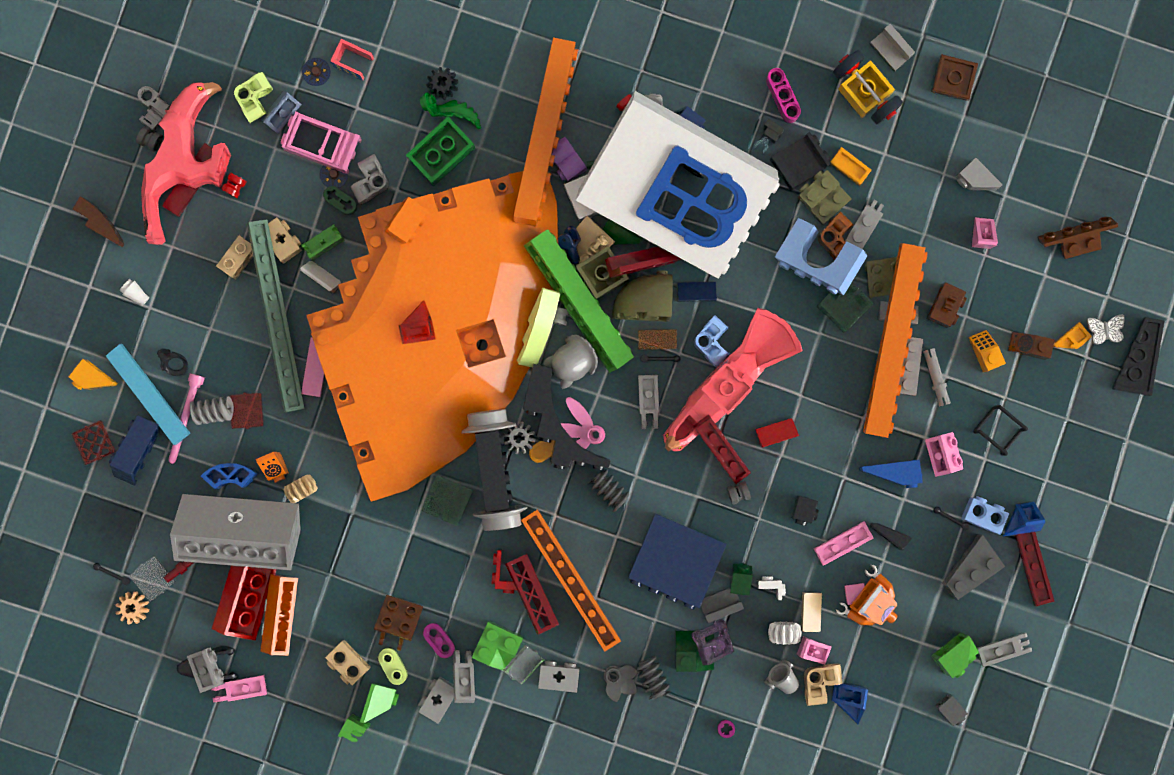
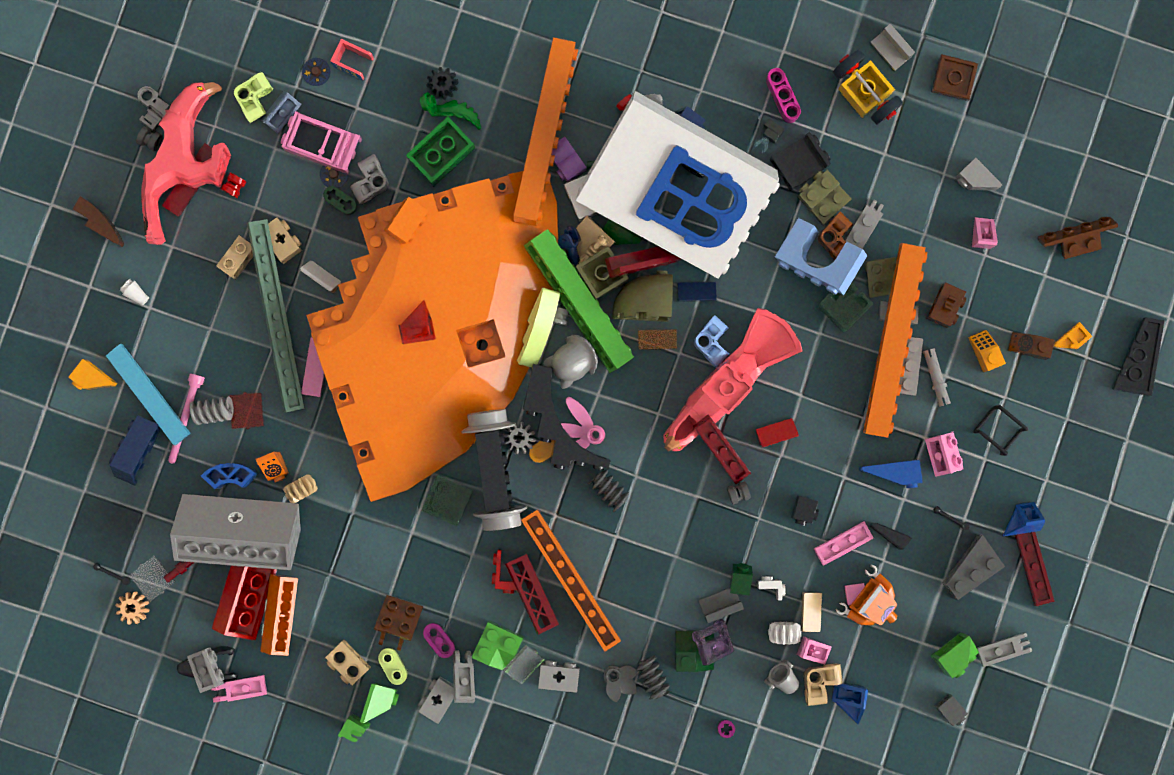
(81, 449): clear red window -> none
(165, 355): black piece -> none
(323, 242): bright green hinge -> none
(644, 358): black hinge -> none
(648, 399): light grey hinge -> none
(676, 562): dark blue panel -> none
(850, 166): light orange tile -> none
(983, 520): light blue brick -> none
(1106, 330): light grey animal -> none

